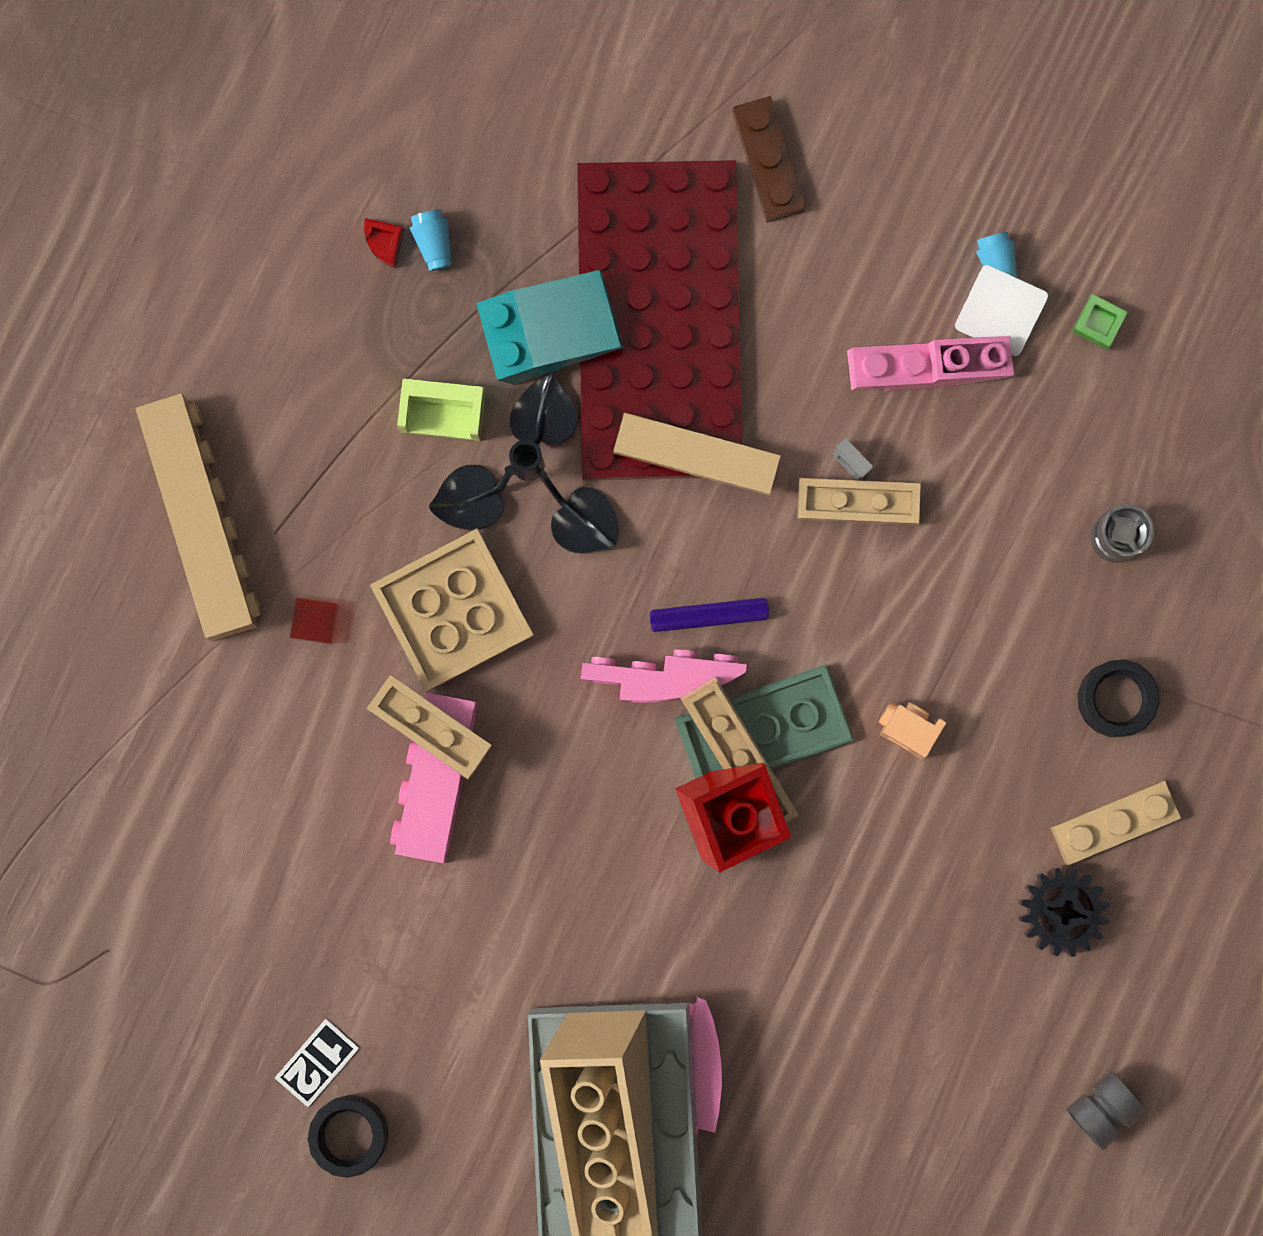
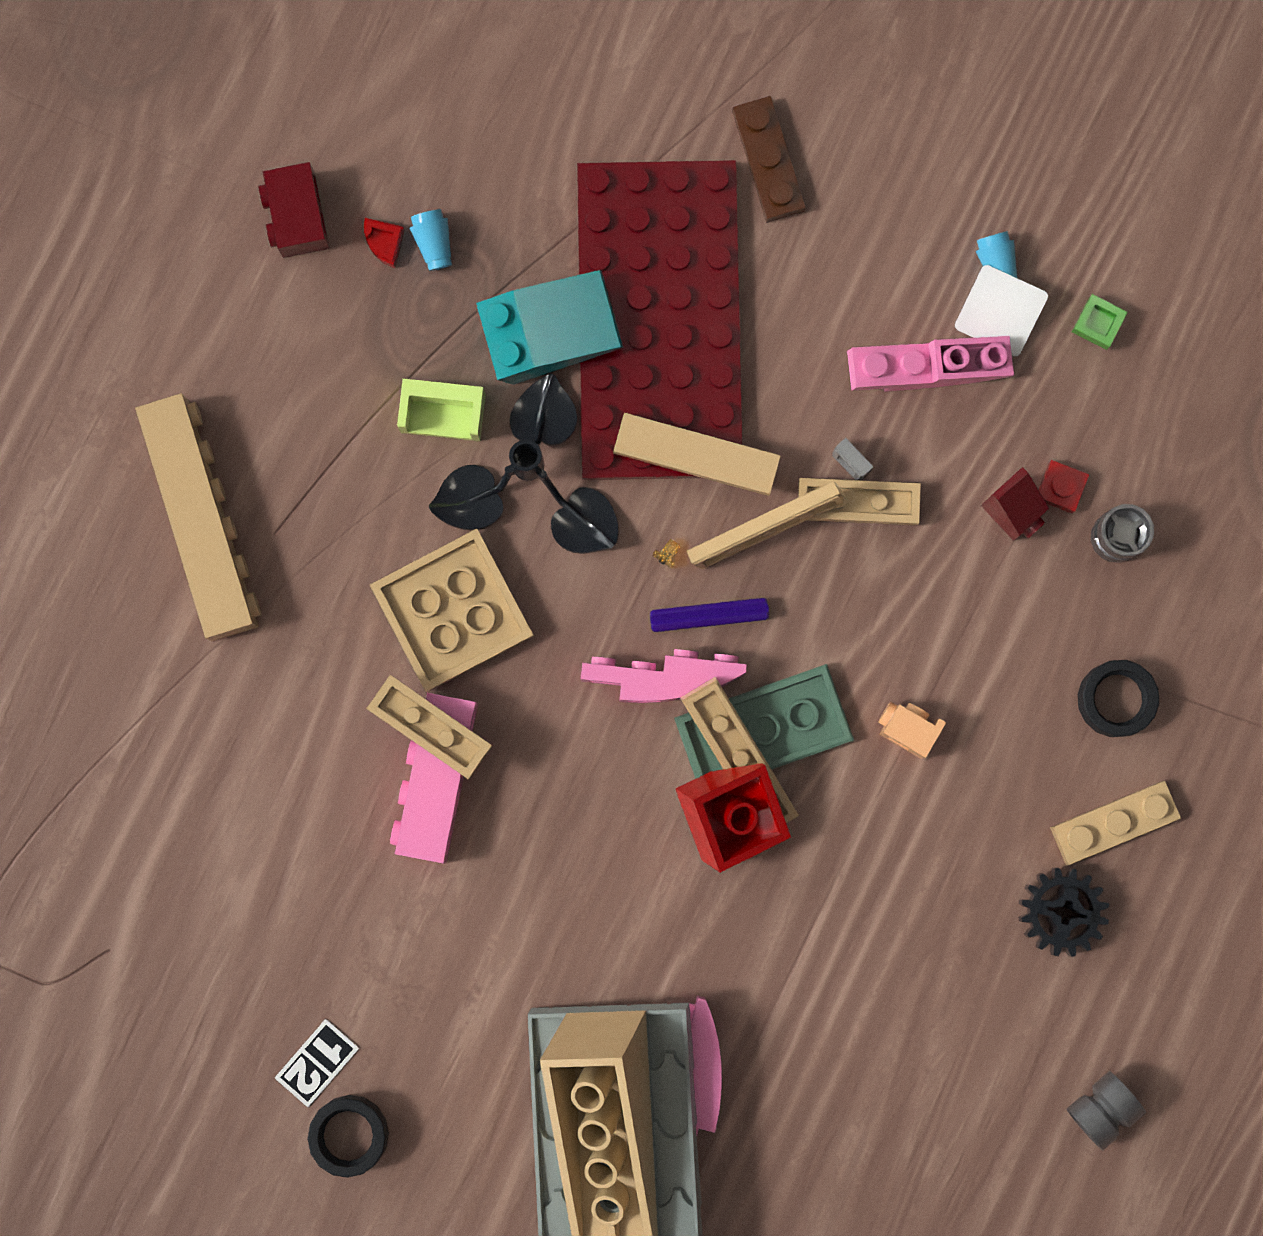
(294, 209): none -> dark red brick
(314, 621): clear red plate -> none
(667, 554): none -> clear yellow piece
(766, 525): none -> tan tile
(1017, 506): none -> dark red slope
(1062, 486): none -> red plate

